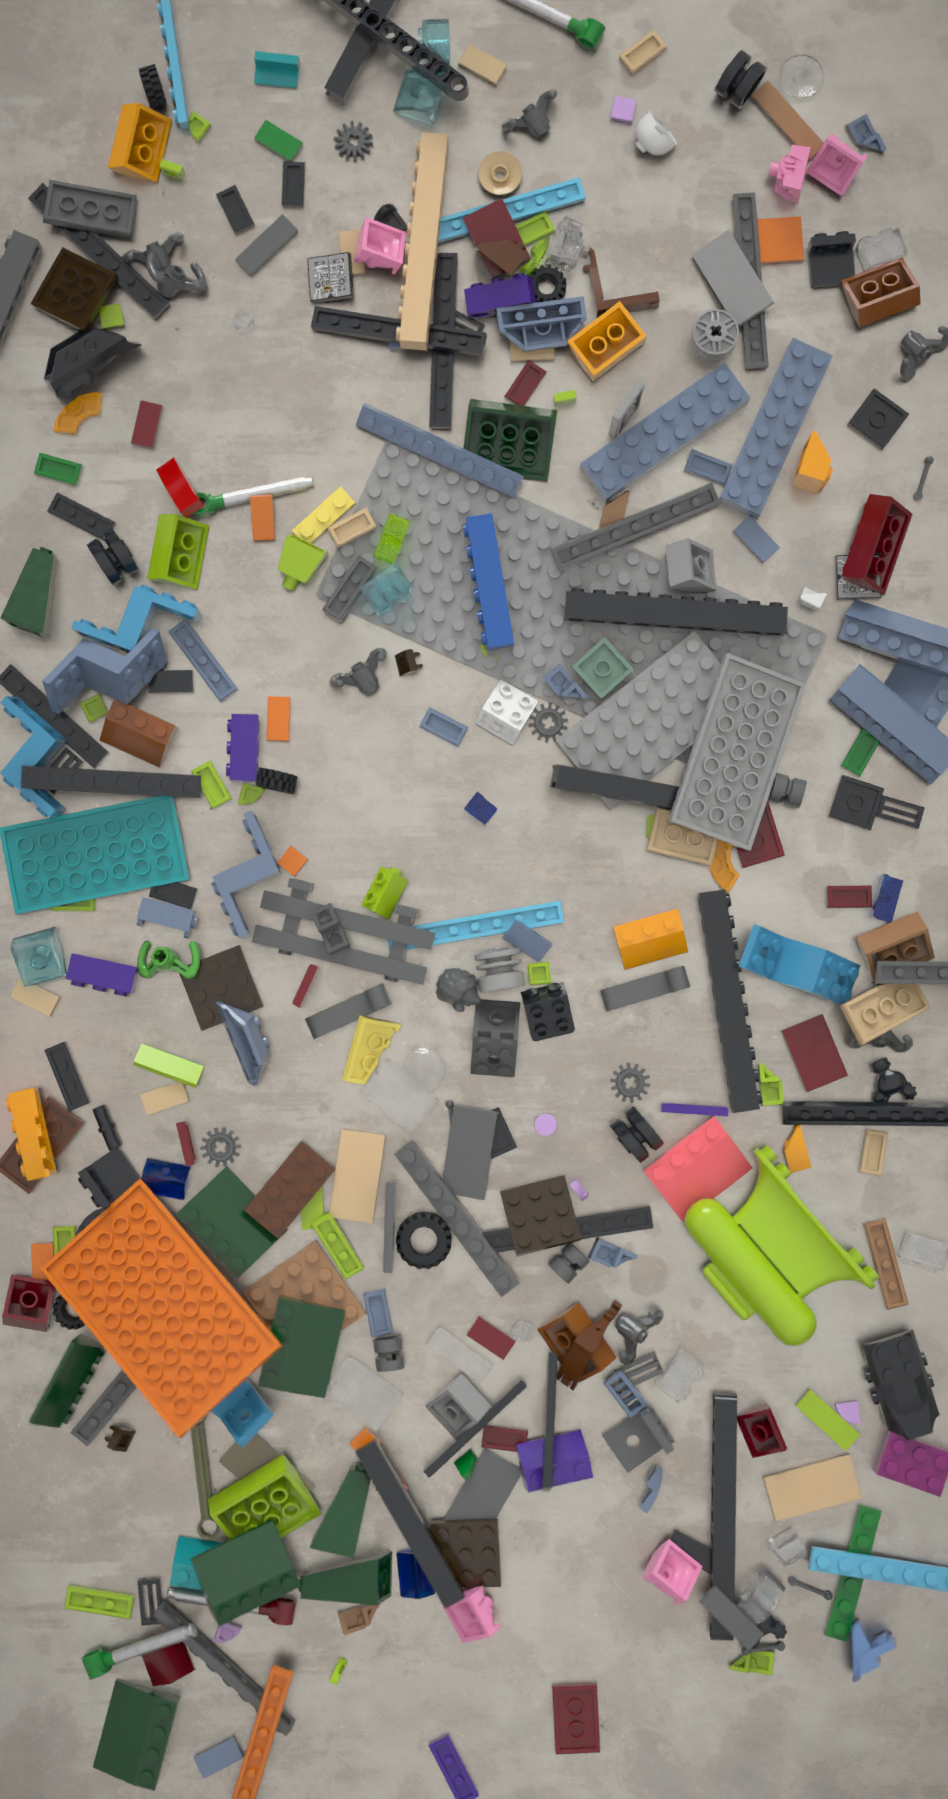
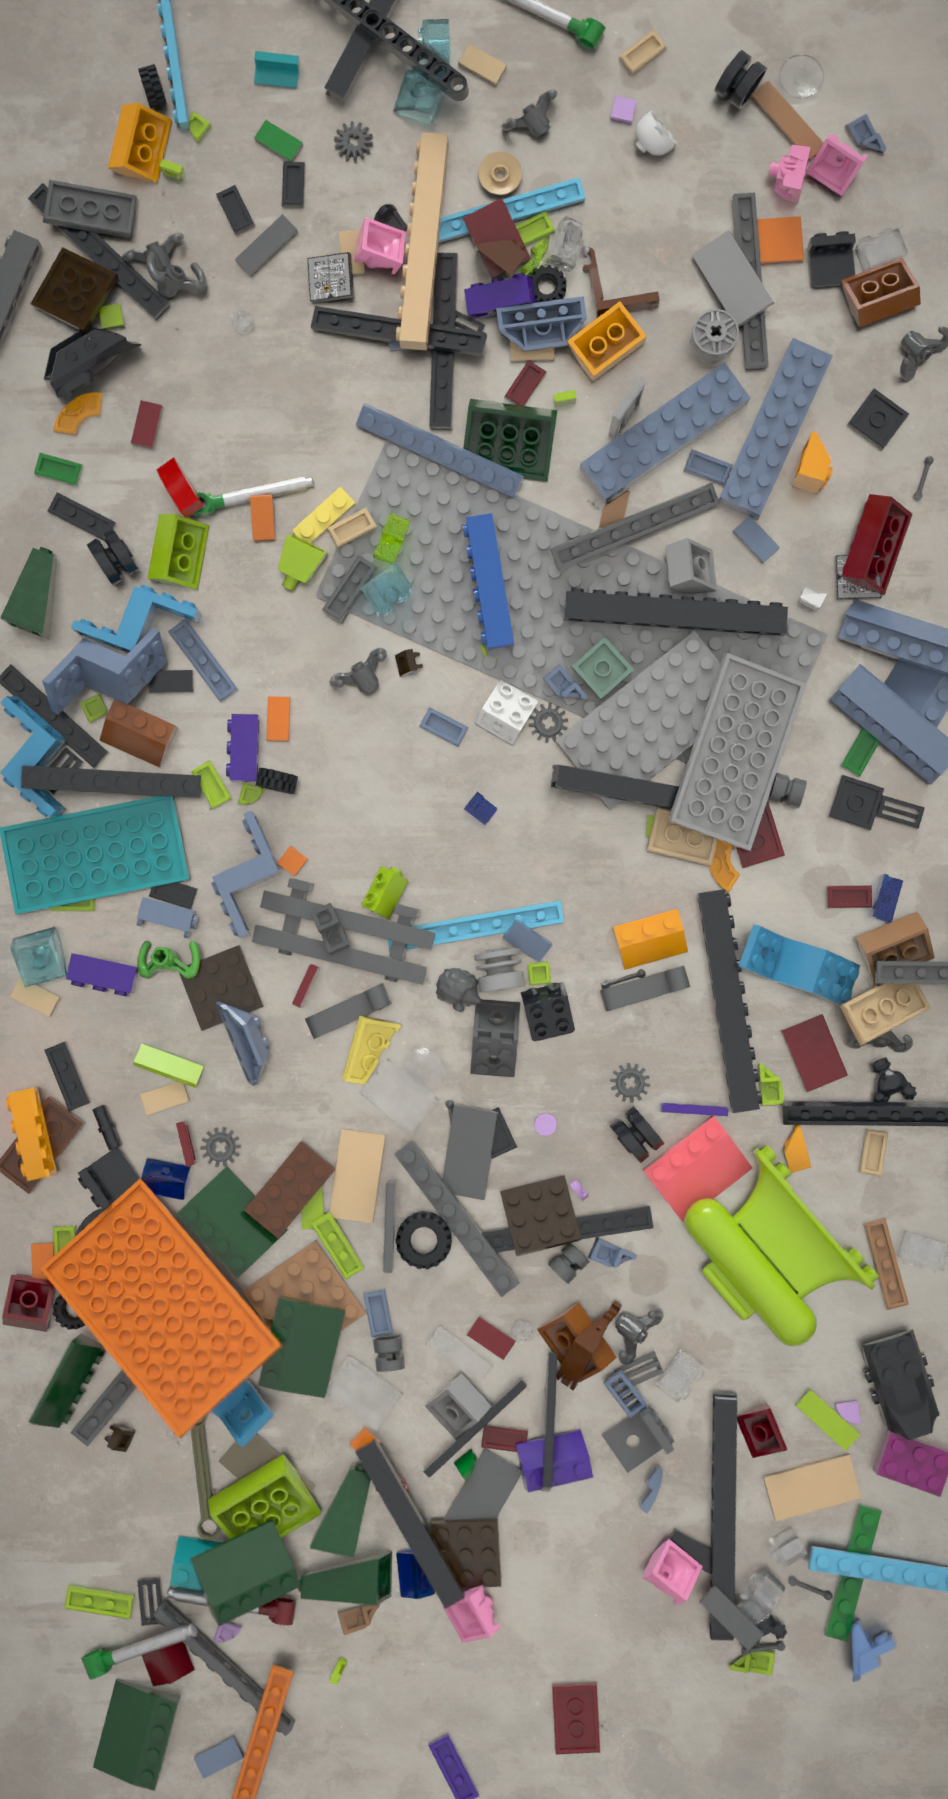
(606, 984): none -> dark grey hinge

